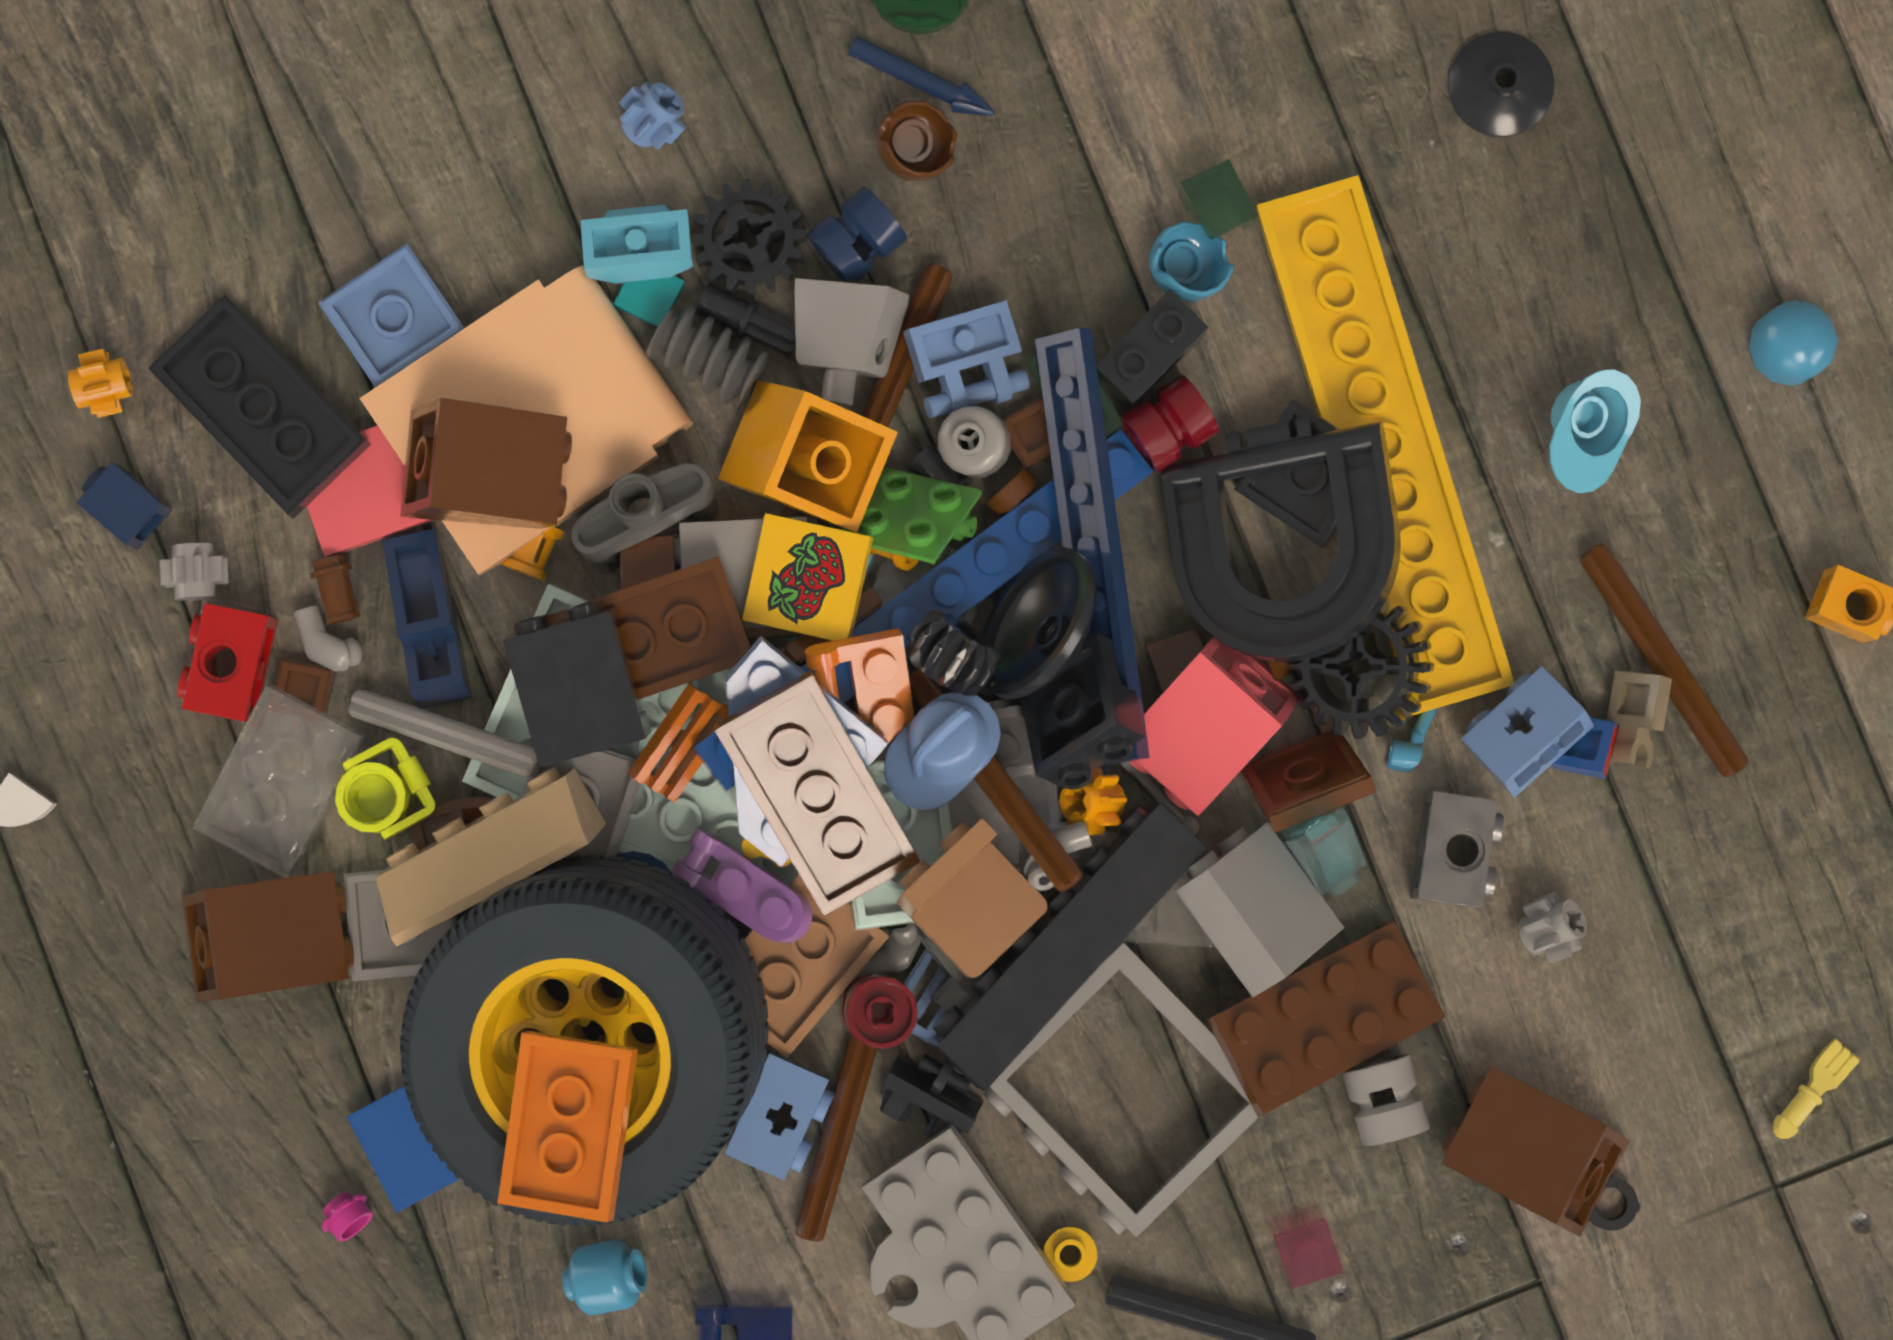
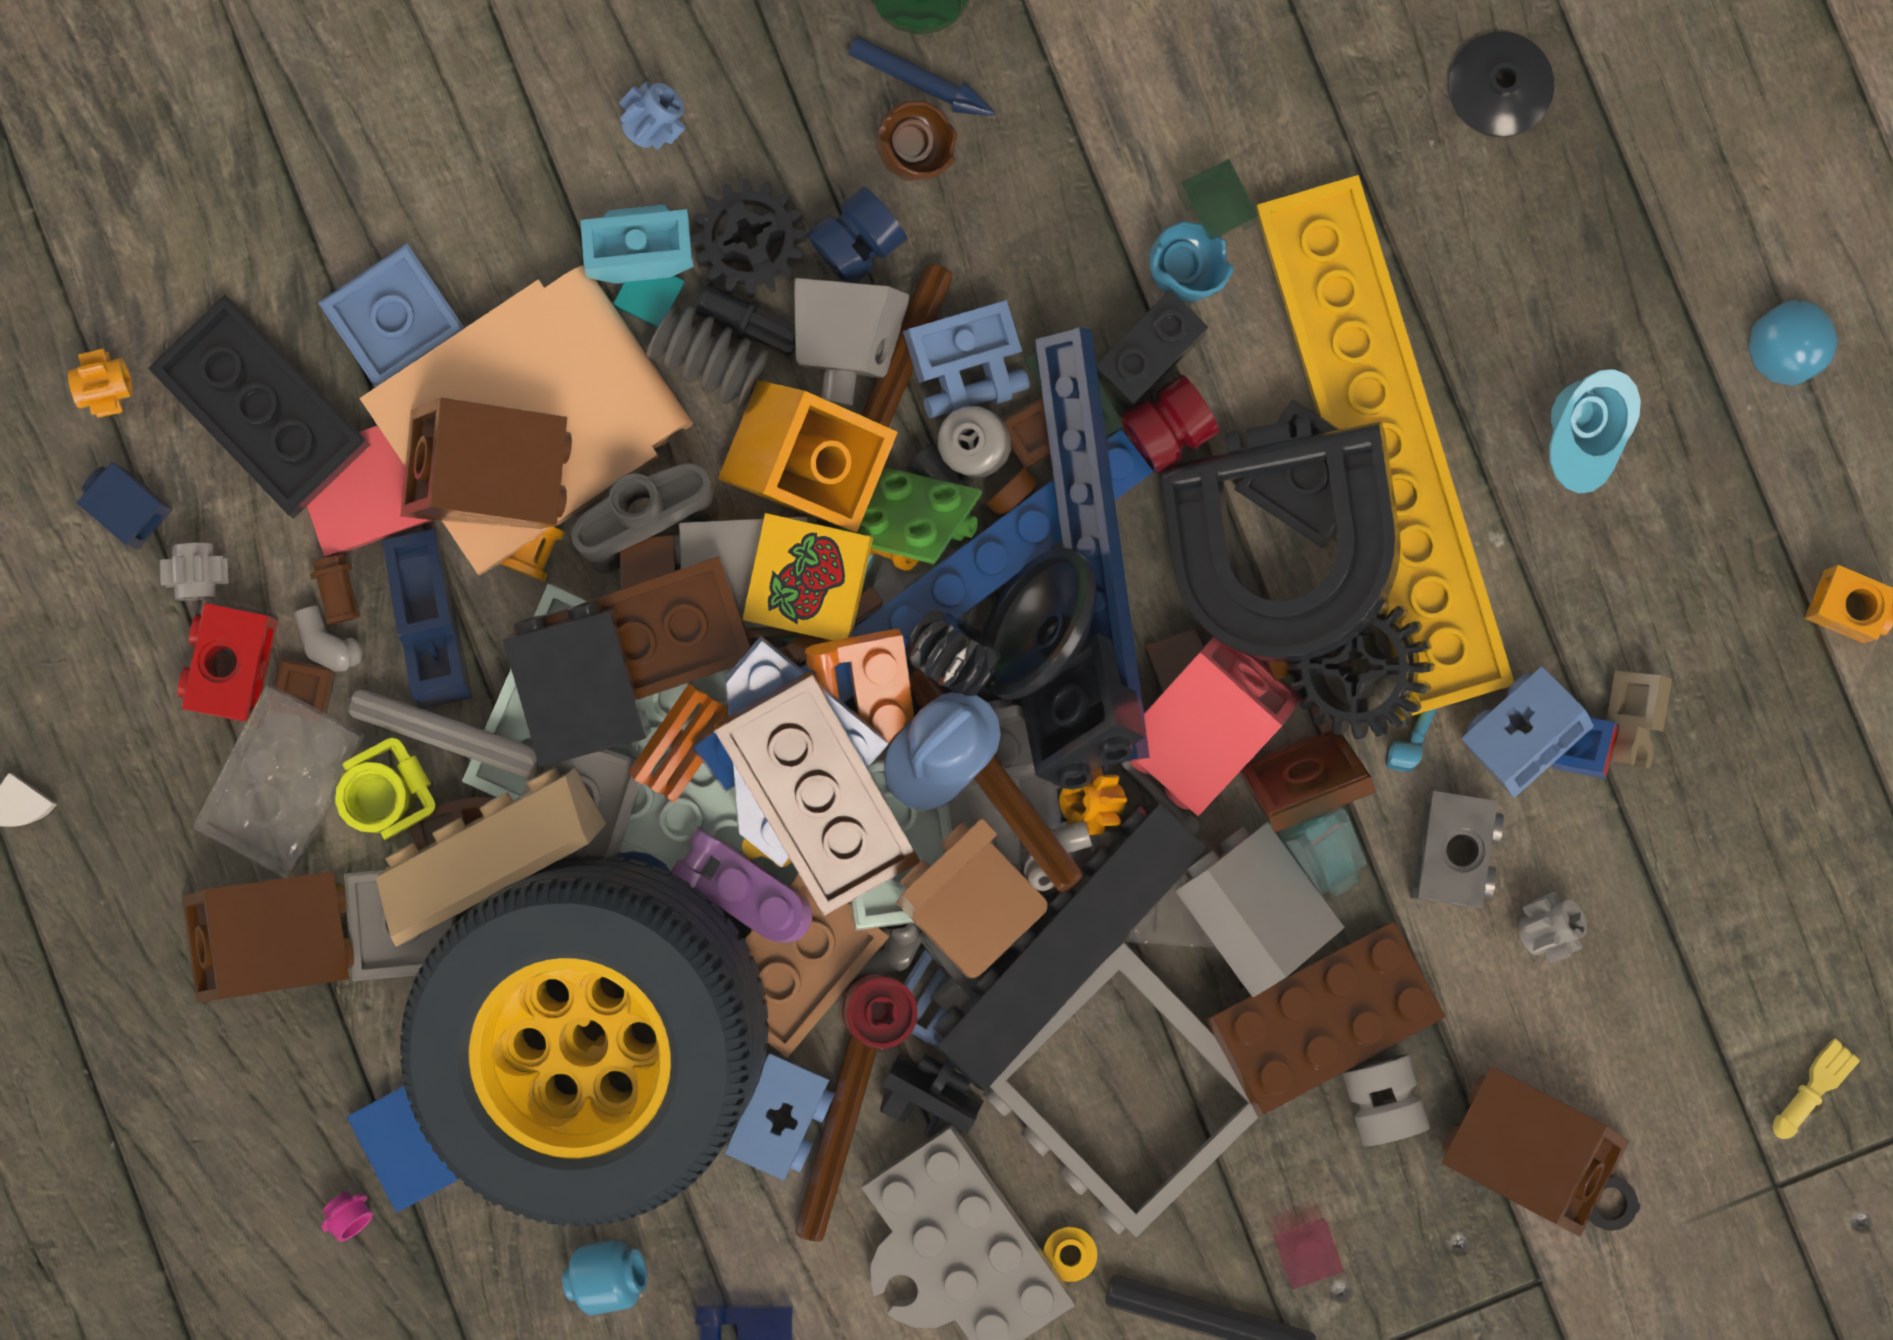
(567, 1126): orange plate -> none
(1664, 660): reddish brown axle -> none

